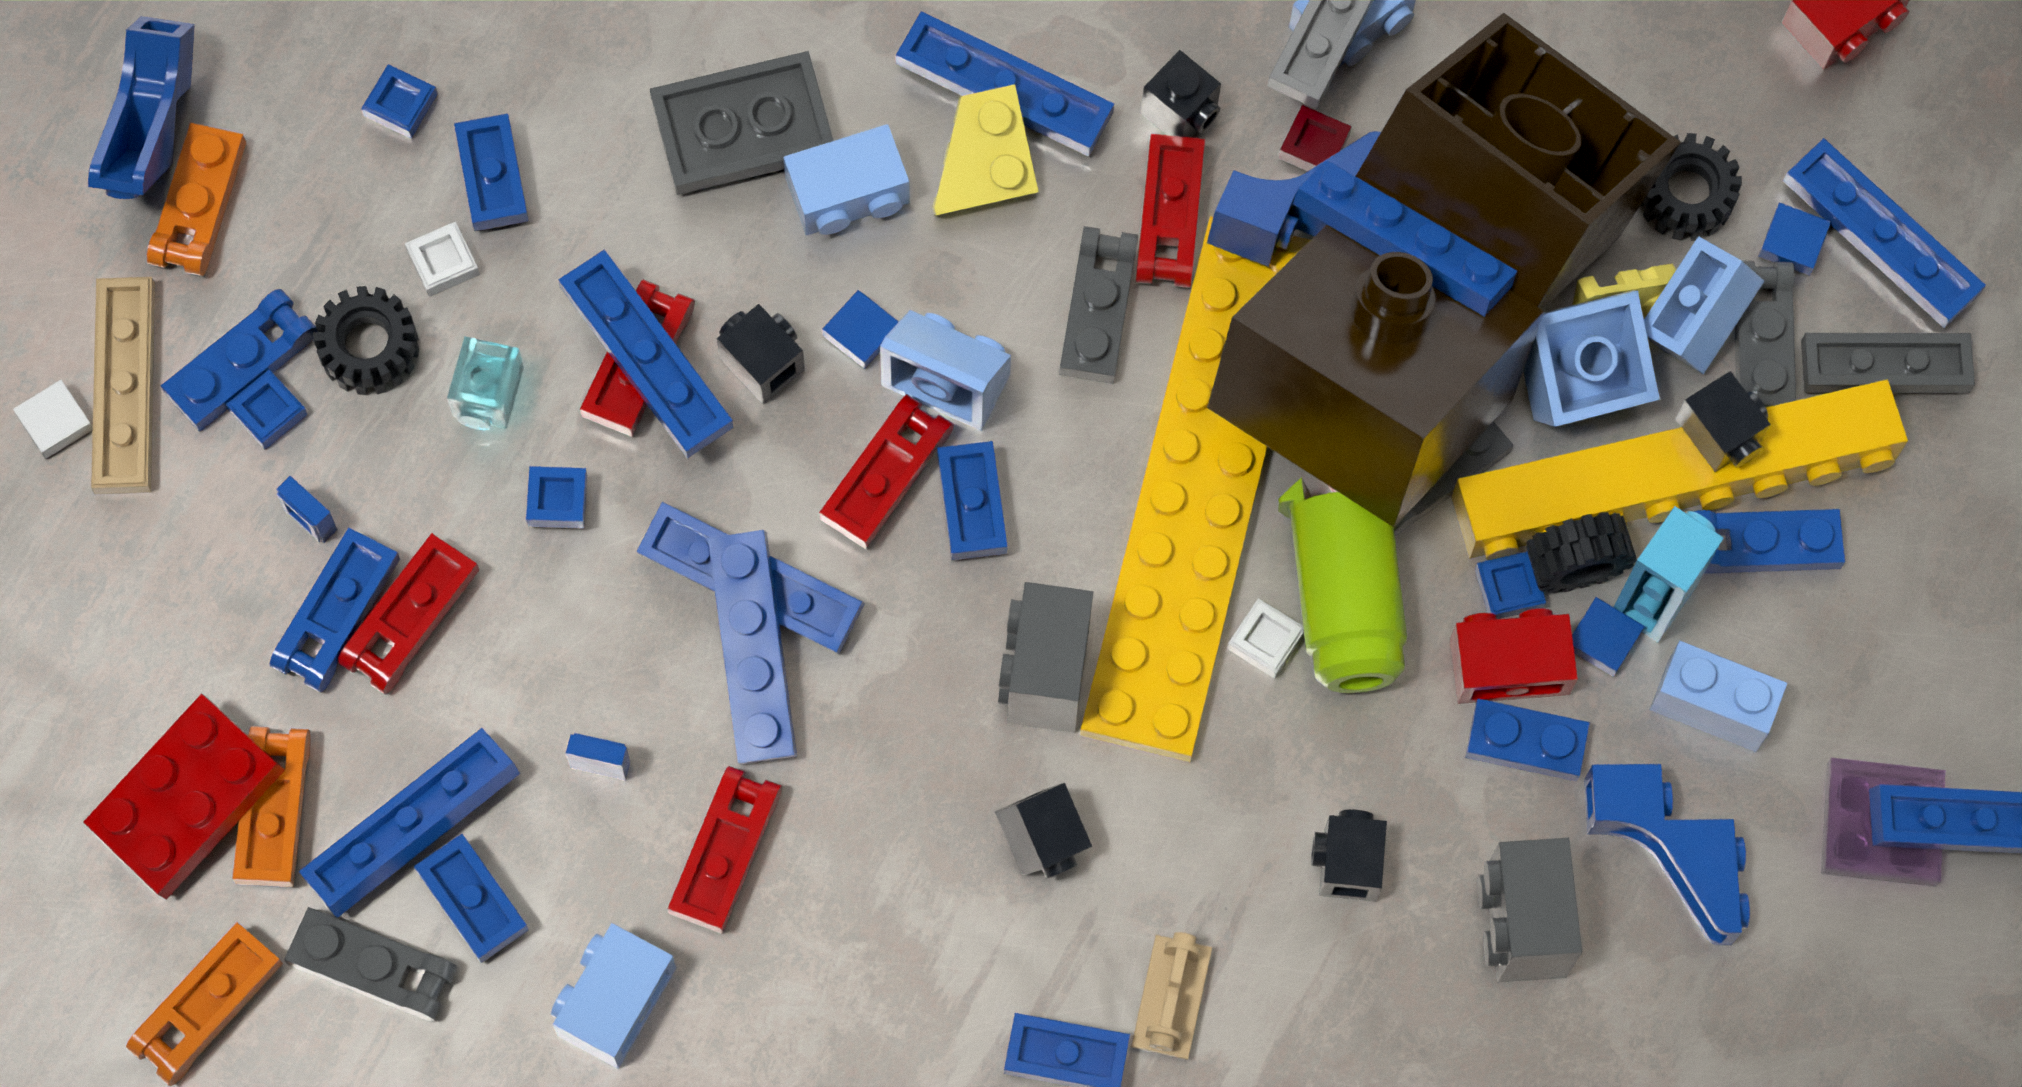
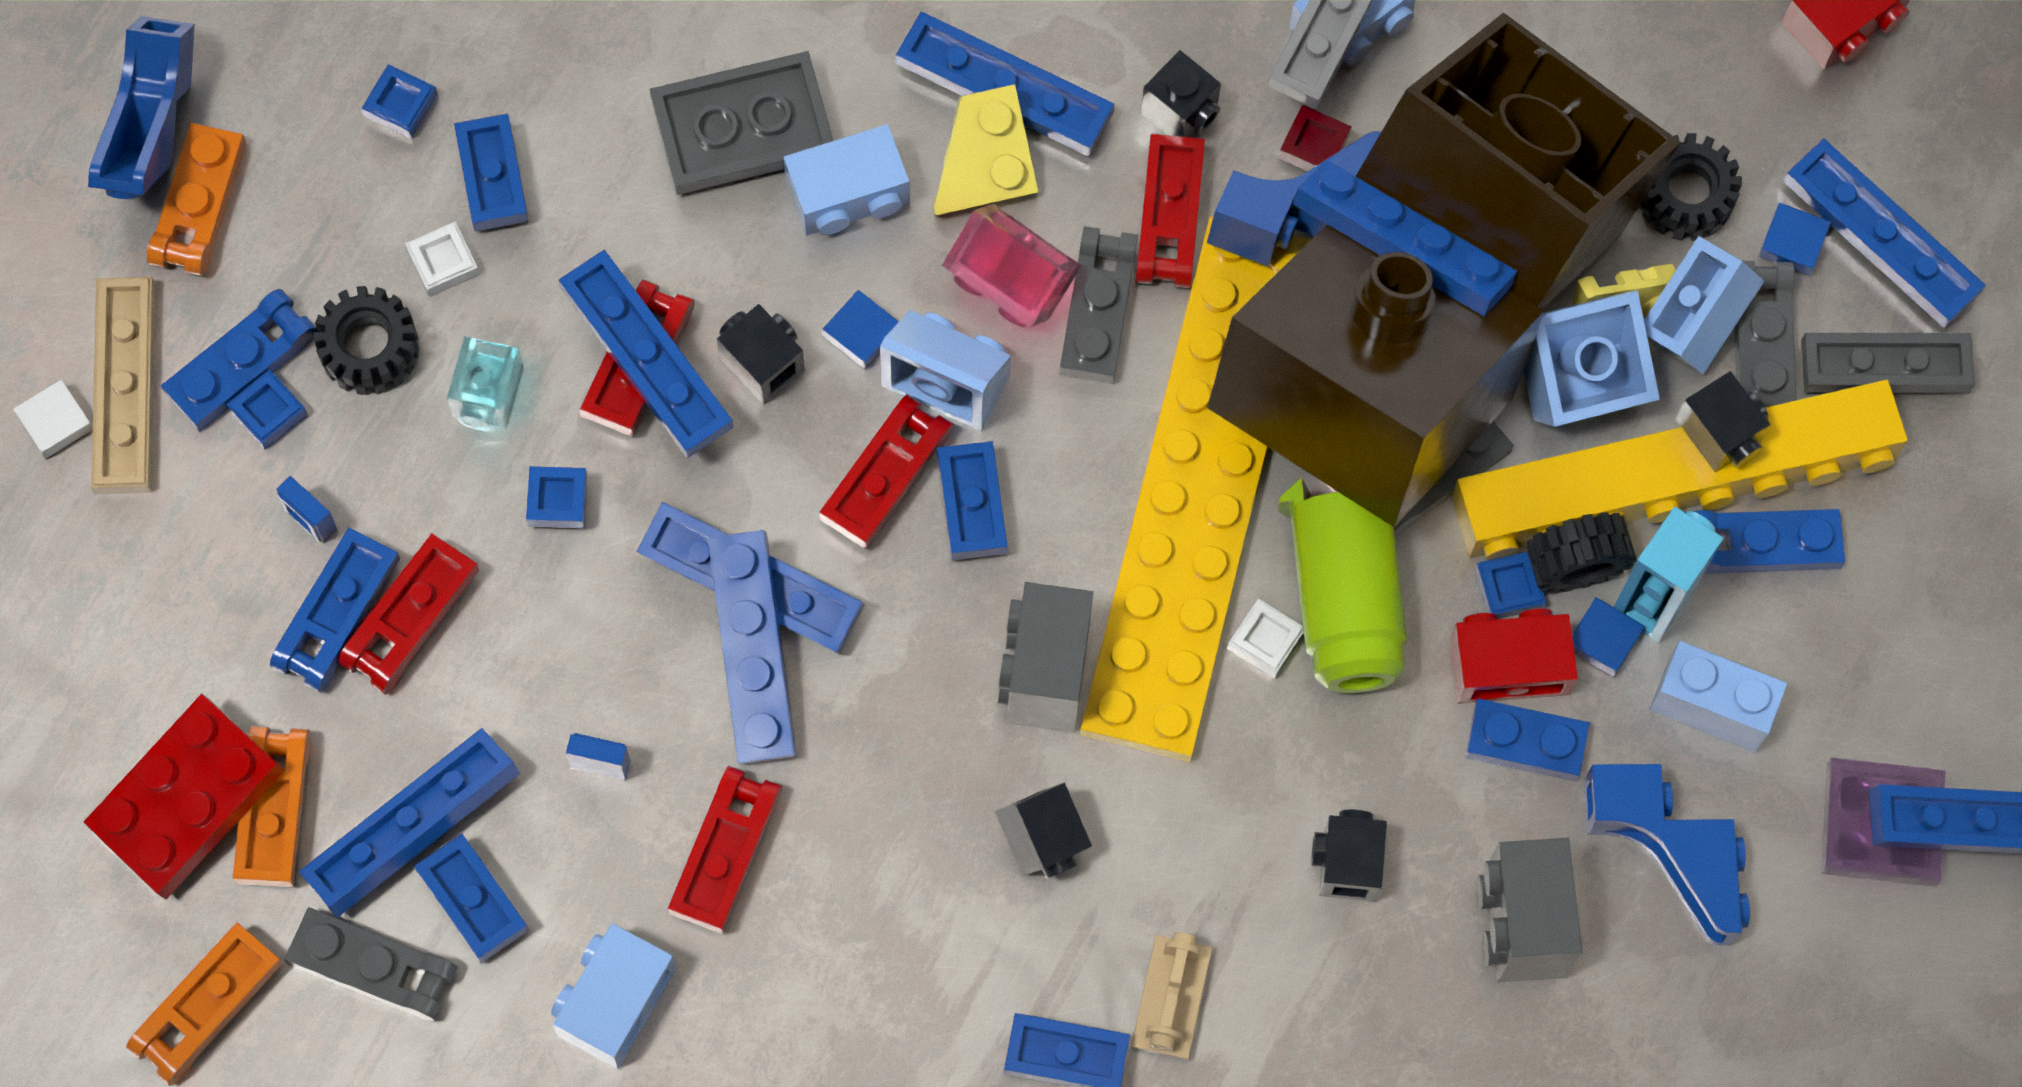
(1010, 266): none -> clear pink brick

